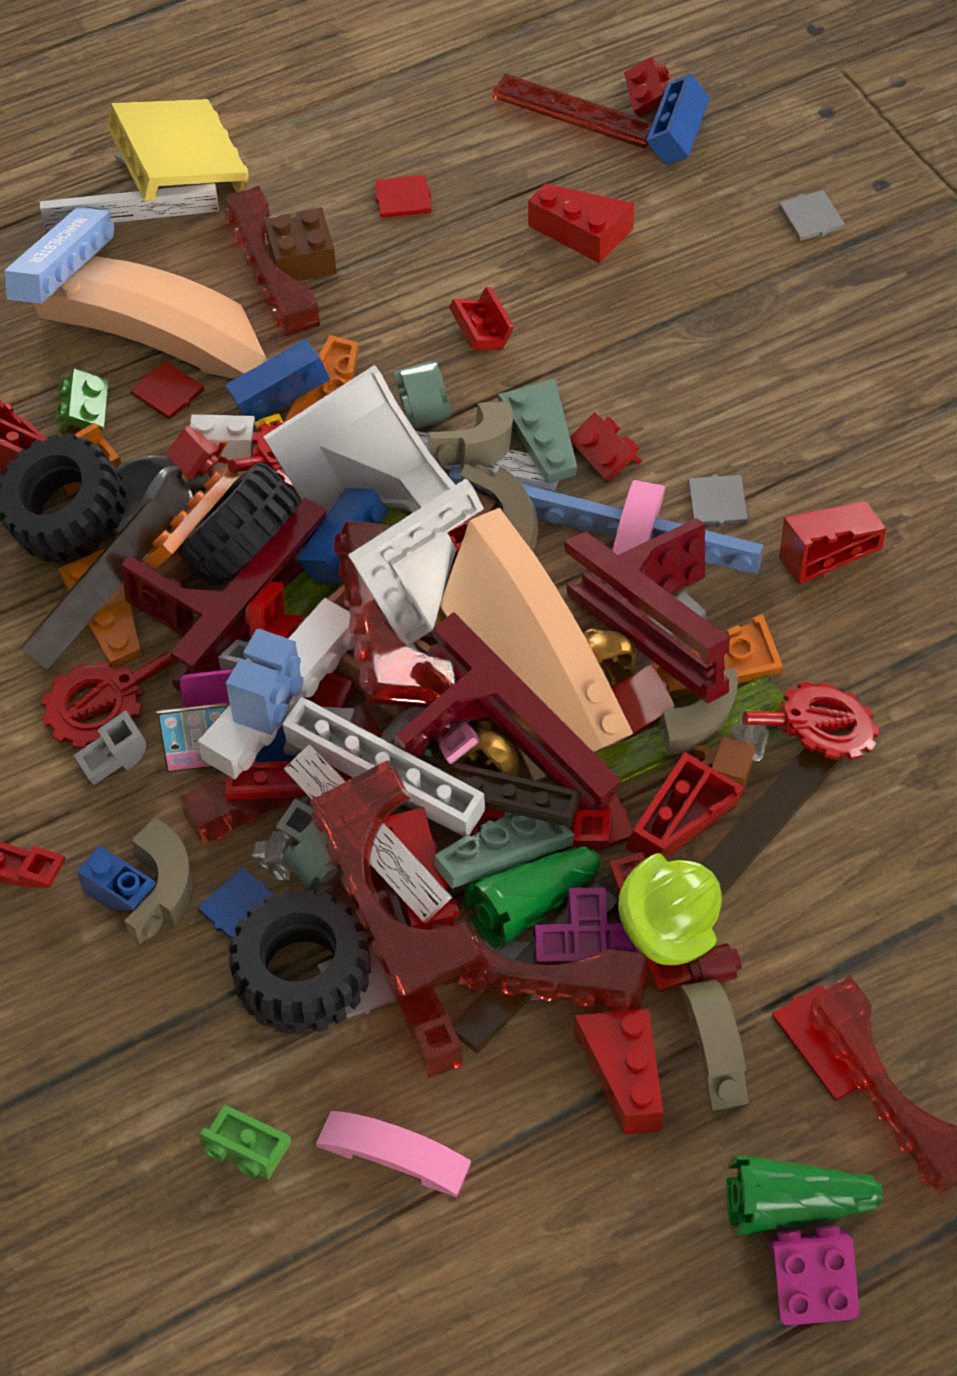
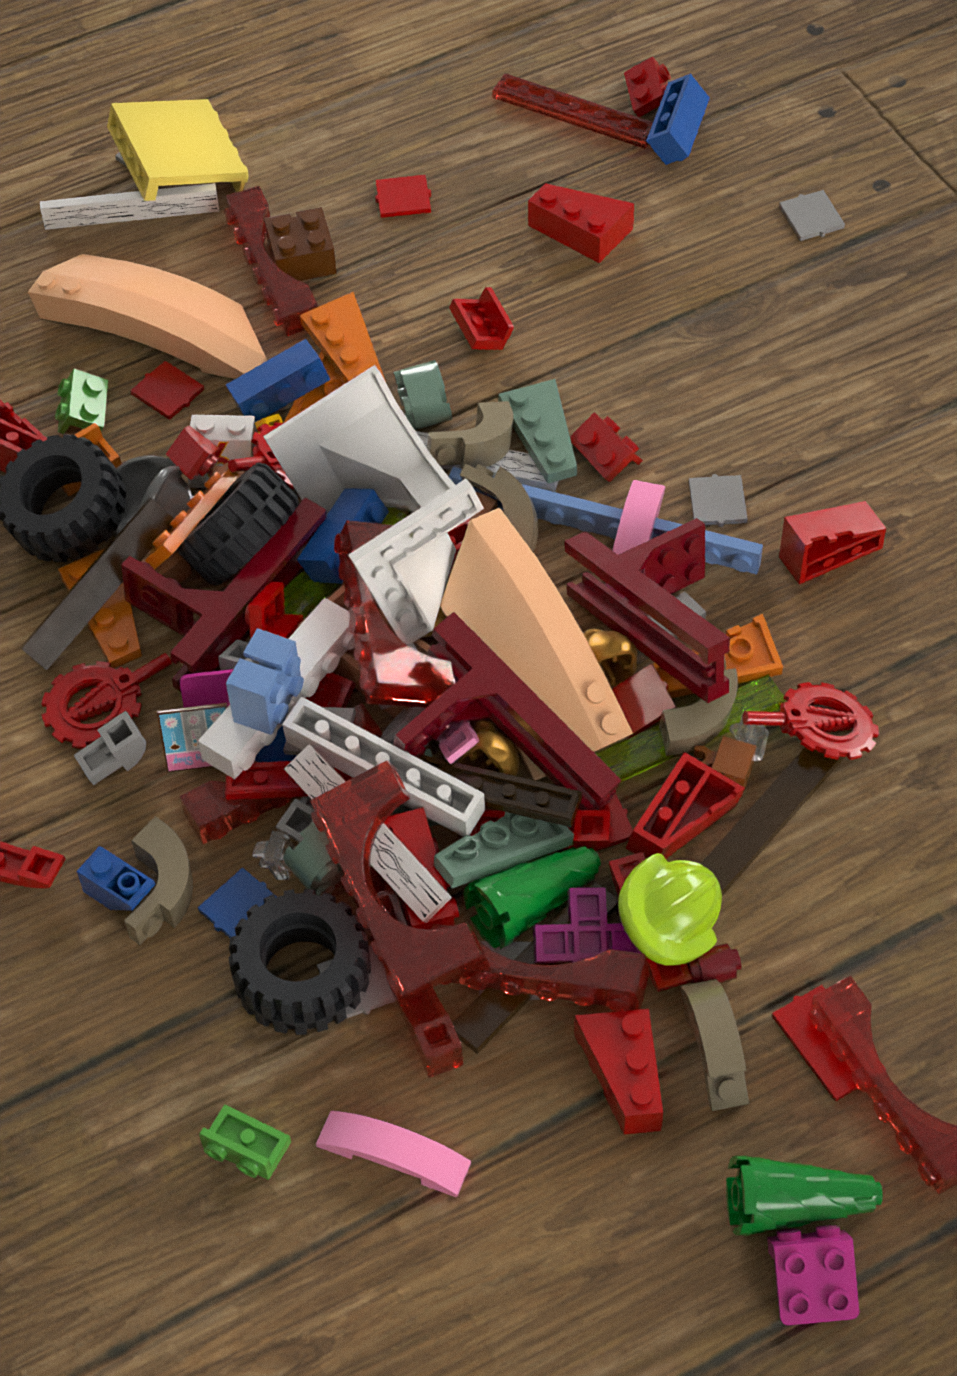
(58, 255): light blue brick -> none
(342, 336): none -> orange wing

